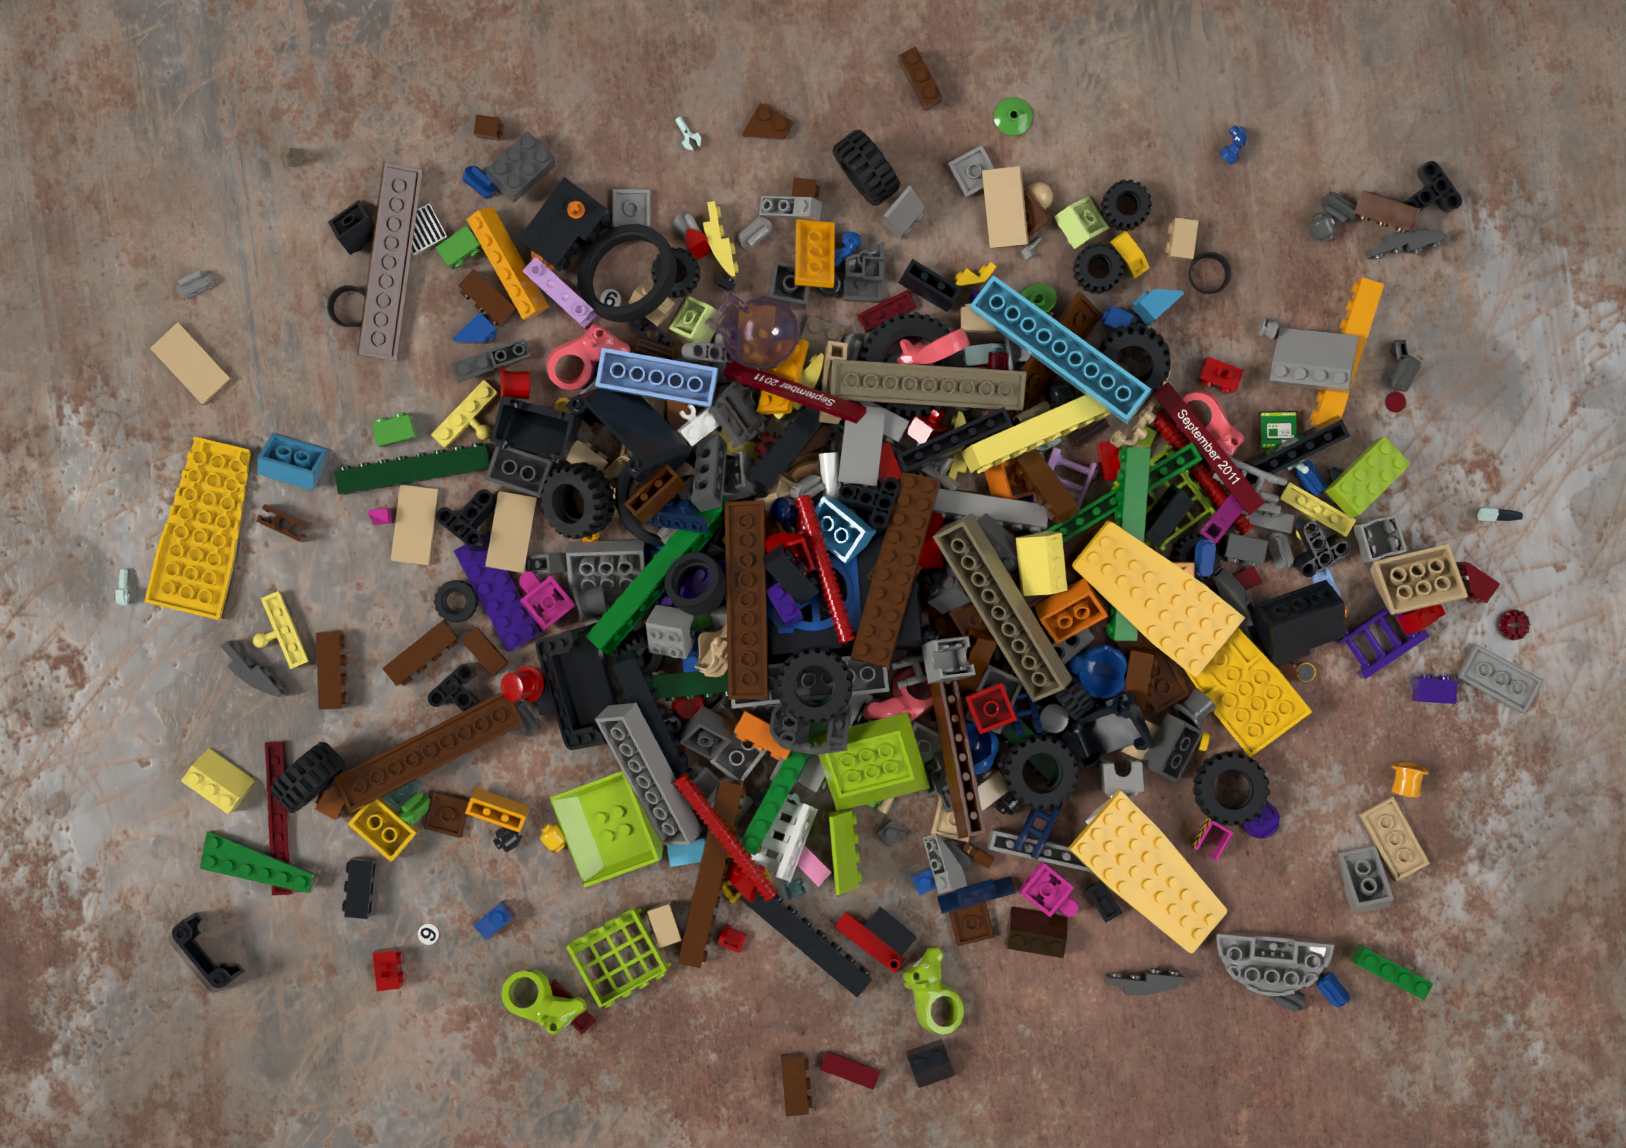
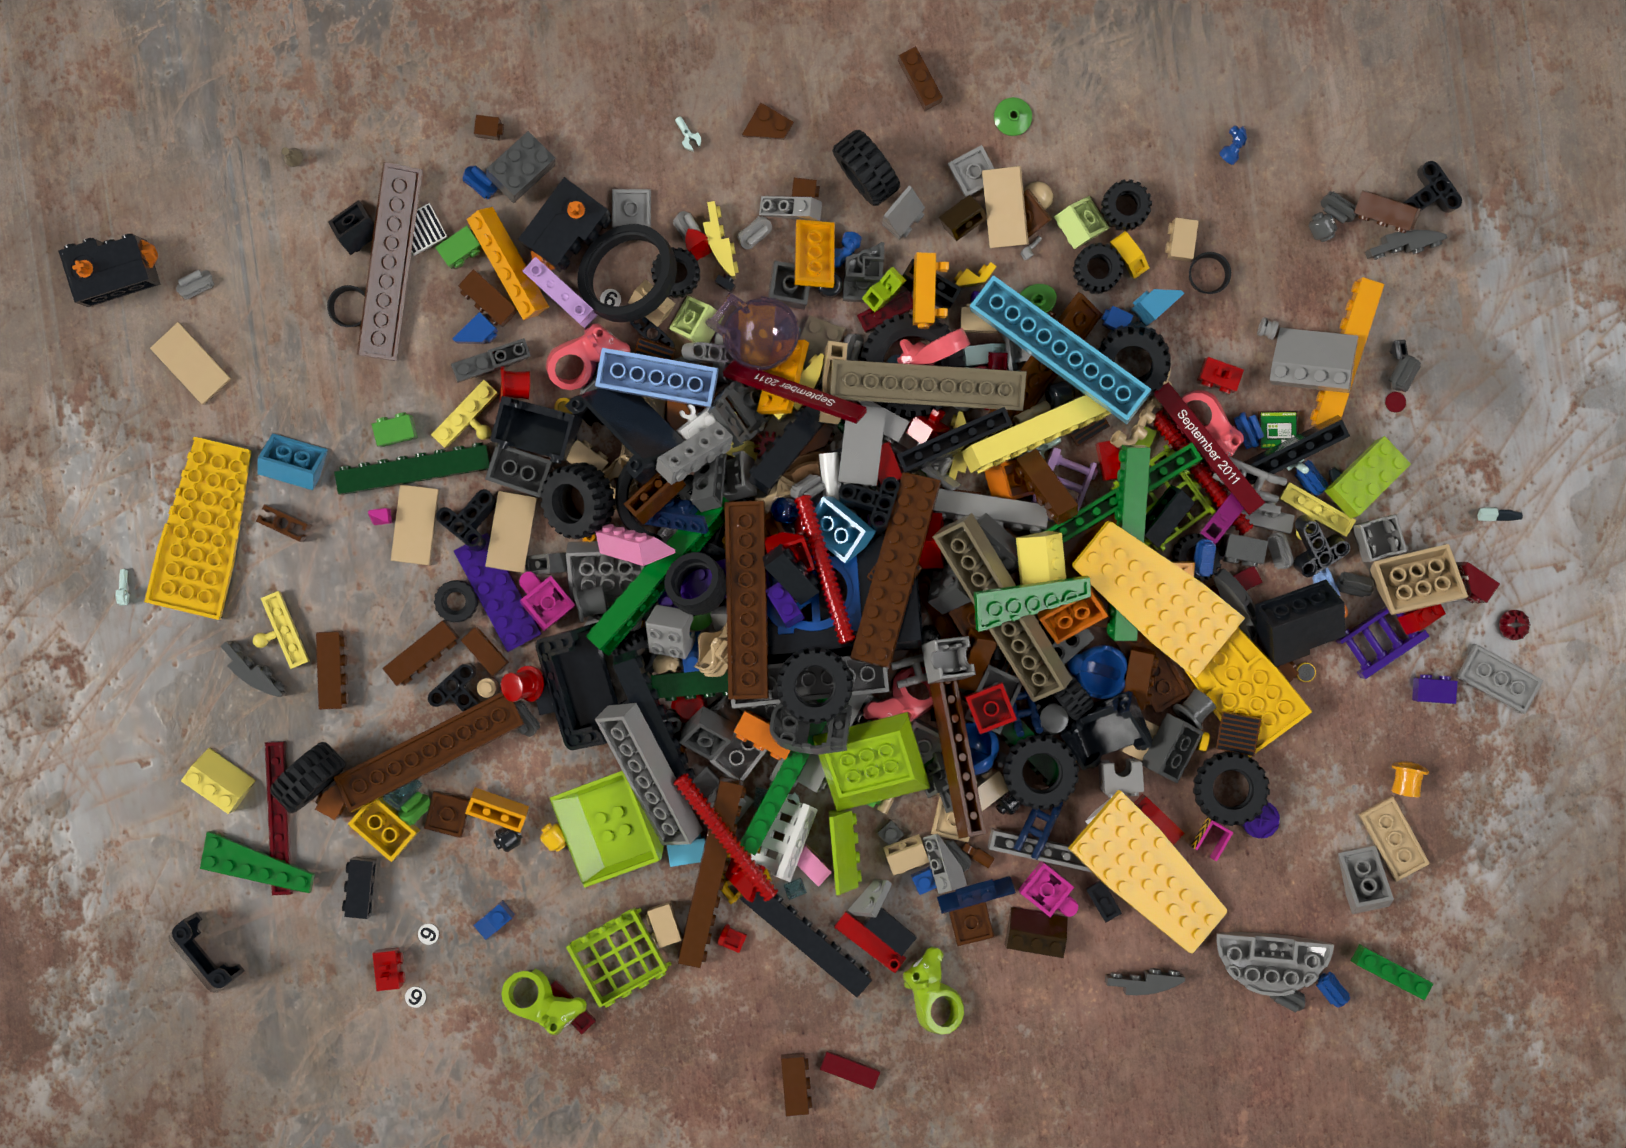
(109, 268): none -> black piece
(415, 997): none -> white sticker
(487, 687): none -> tan brick
(631, 545): none -> bright pink slope
(665, 663): none -> tan hair
(694, 453): none -> light grey brick
(871, 899): none -> light grey wing
(884, 290): none -> lime brick
(906, 854): none -> tan brick
(924, 290): none -> light orange brick
(930, 1063): black slope -> none
(963, 217): none -> dark brown brick
(1013, 602): none -> wing
(1166, 825): none -> red slope
(1238, 733): none -> tile
(1250, 428): none -> blue piece
(1354, 584): none -> dark grey piece

